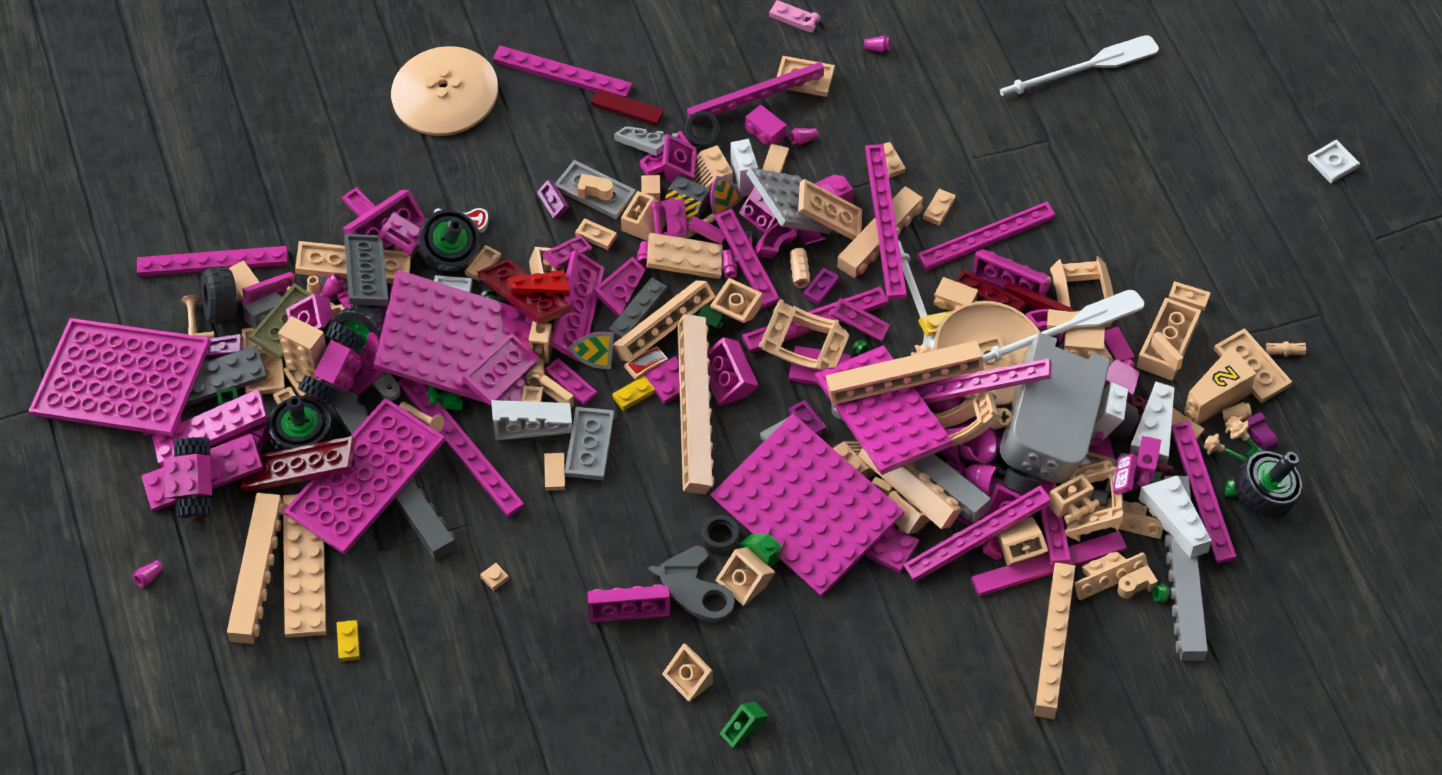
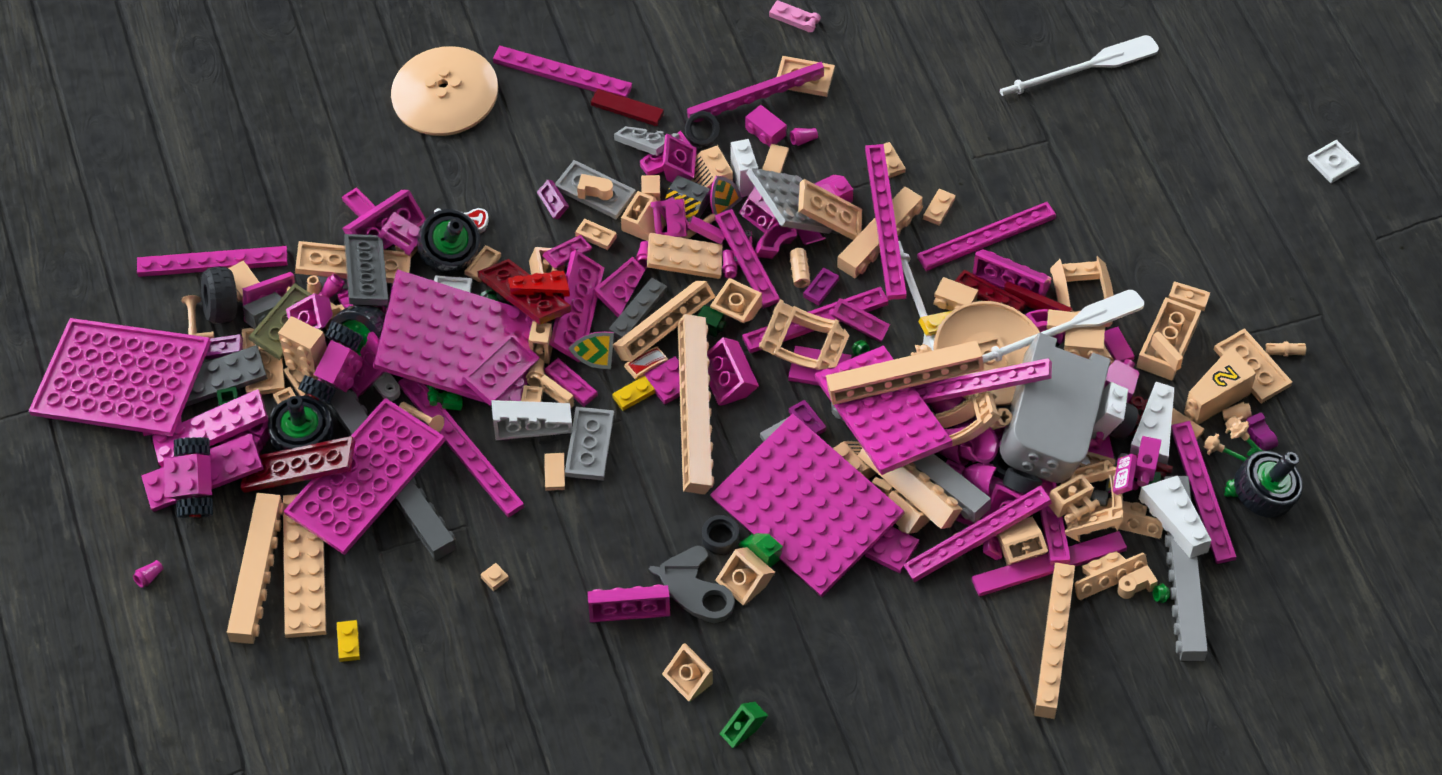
(878, 44): dark pink cone -> none

